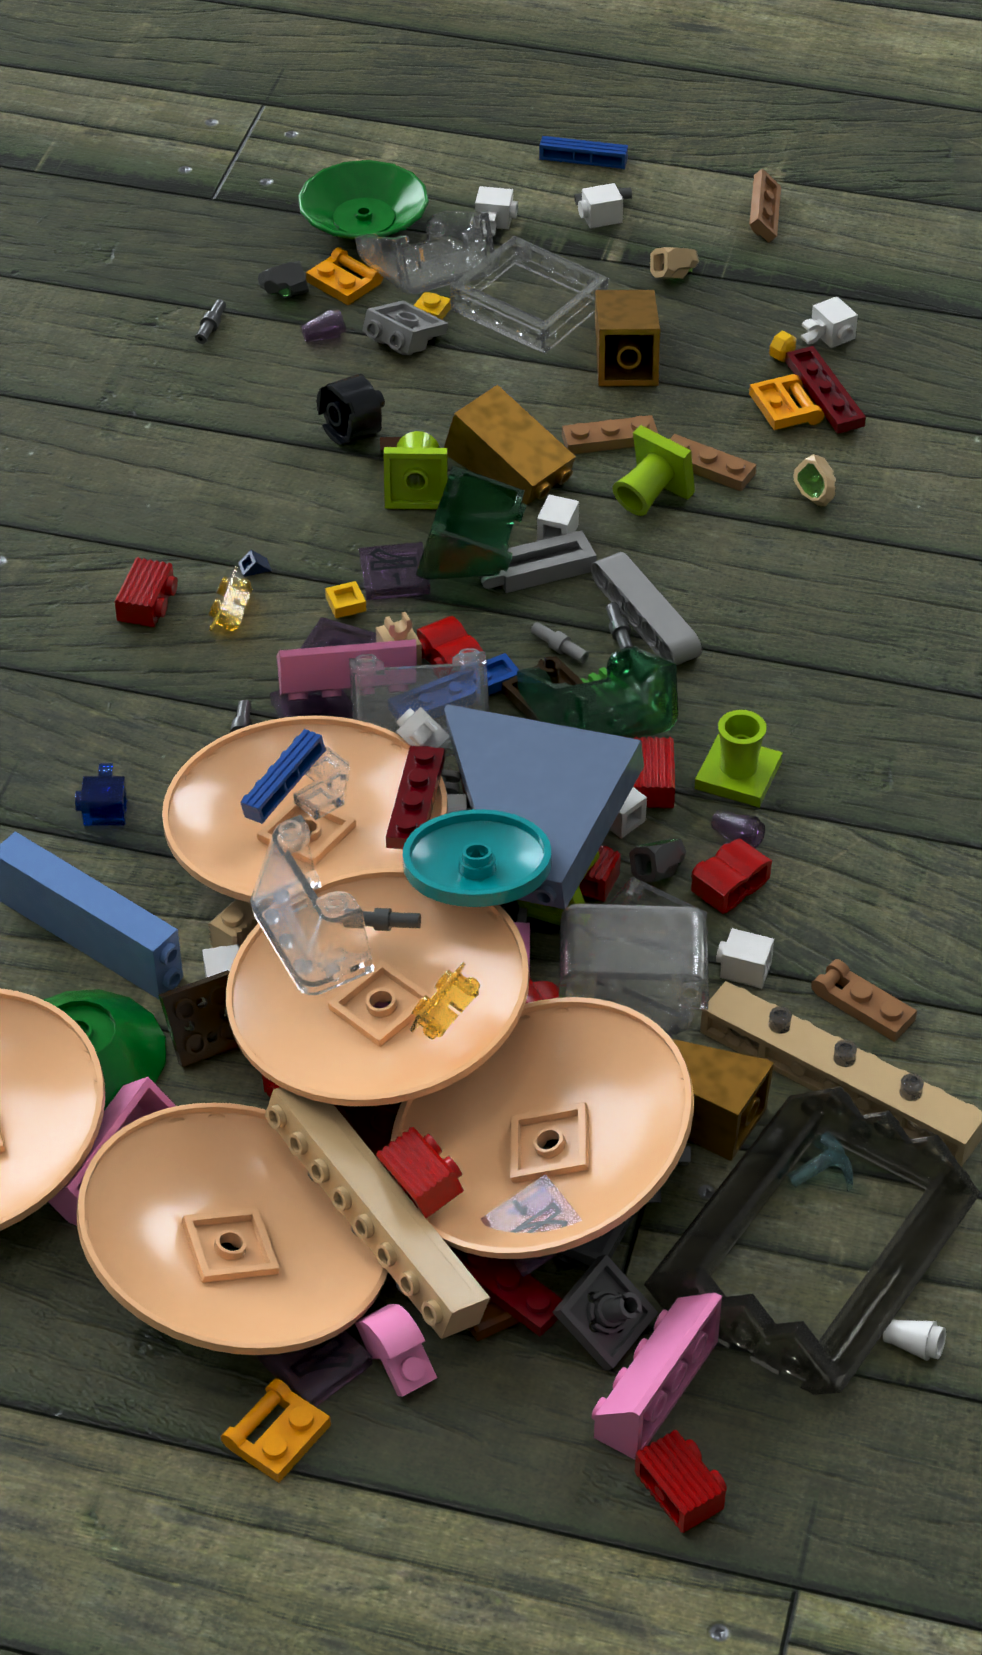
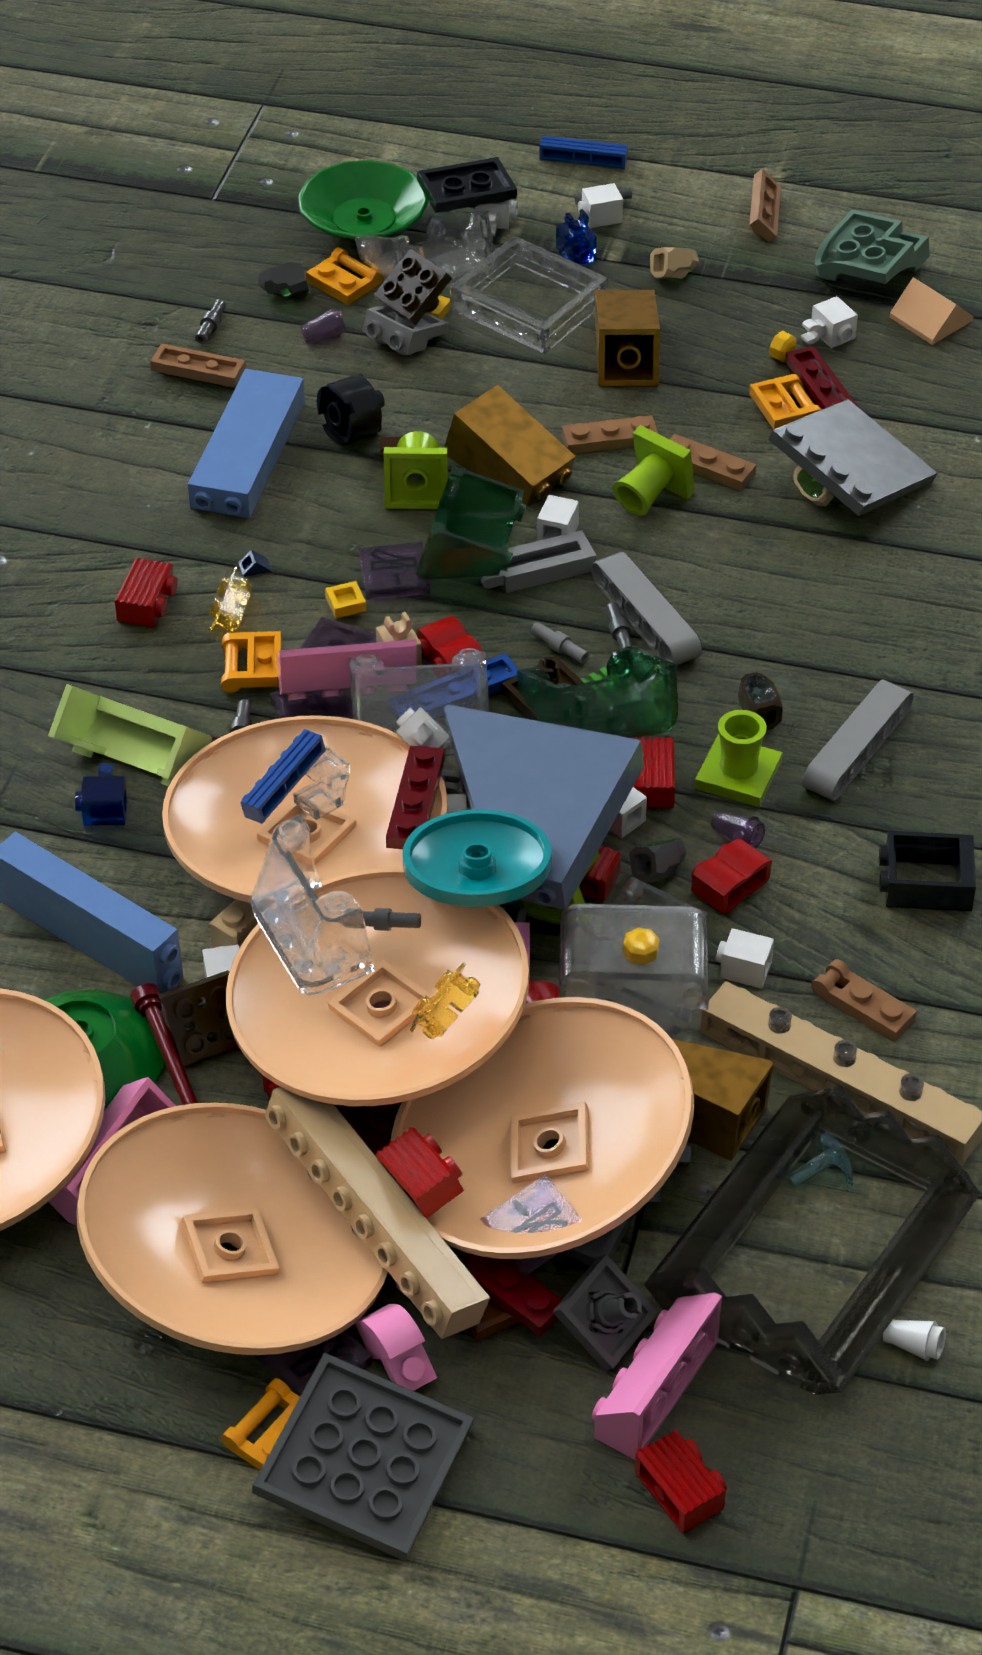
(125, 733): none -> yellowish green windscreen
(147, 1002): none -> dark red piece
(198, 365): none -> medium nougat plate
(246, 443): none -> medium blue brick
(261, 660): none -> light orange plate
(363, 1456): none -> dark grey plate
(417, 291): none -> dark brown plate
(466, 185): none -> black plate
(576, 240): none -> clear blue brick
(641, 946): none -> yellow tile
(761, 697): none -> dark brown rock
(852, 456): none -> plate
(857, 740): none -> light grey beam
(870, 249): none -> sand green slope
(928, 313): none -> light nougat slope
(928, 848): none -> black window

